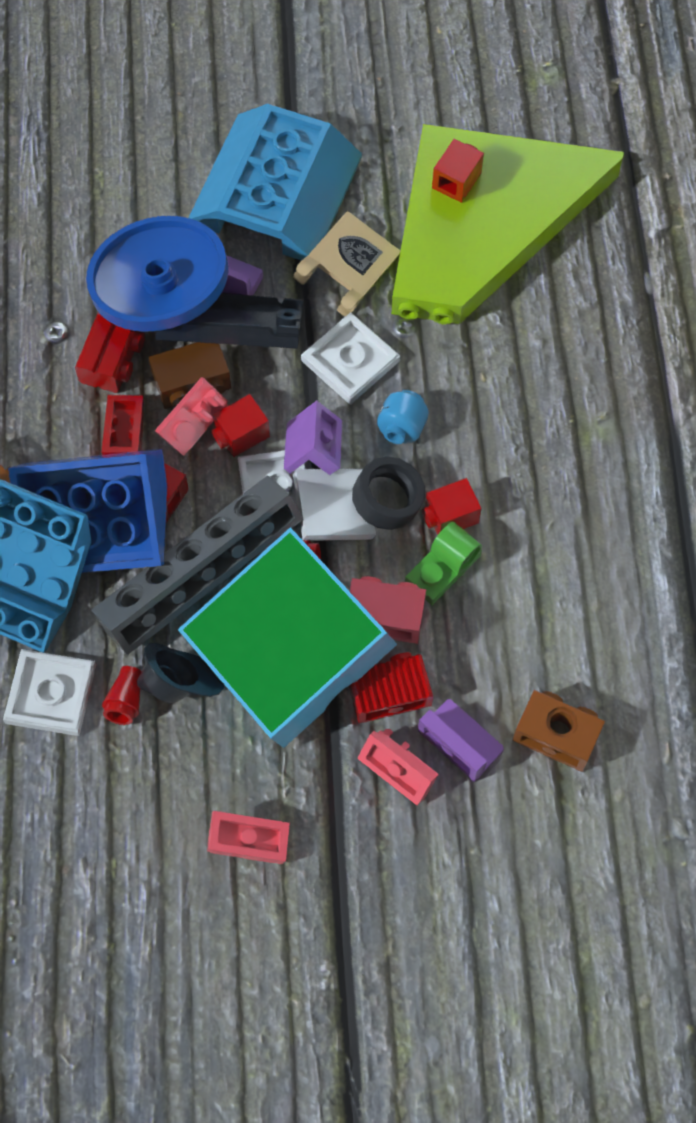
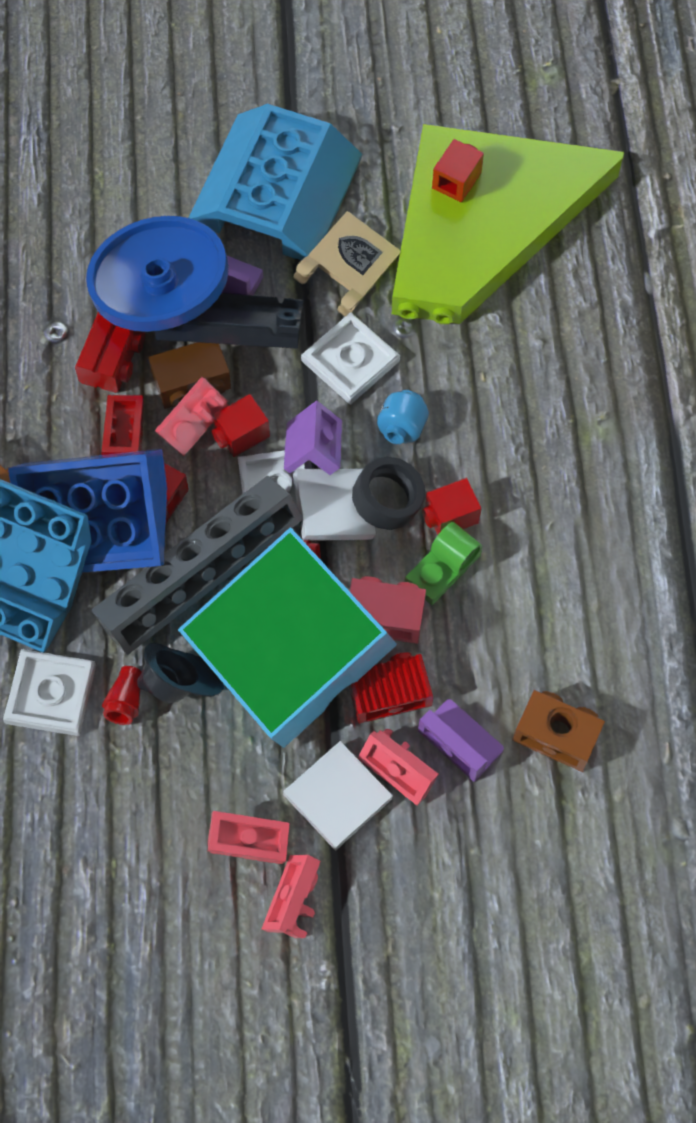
(287, 904): none -> coral plate
(337, 795): none -> white tile

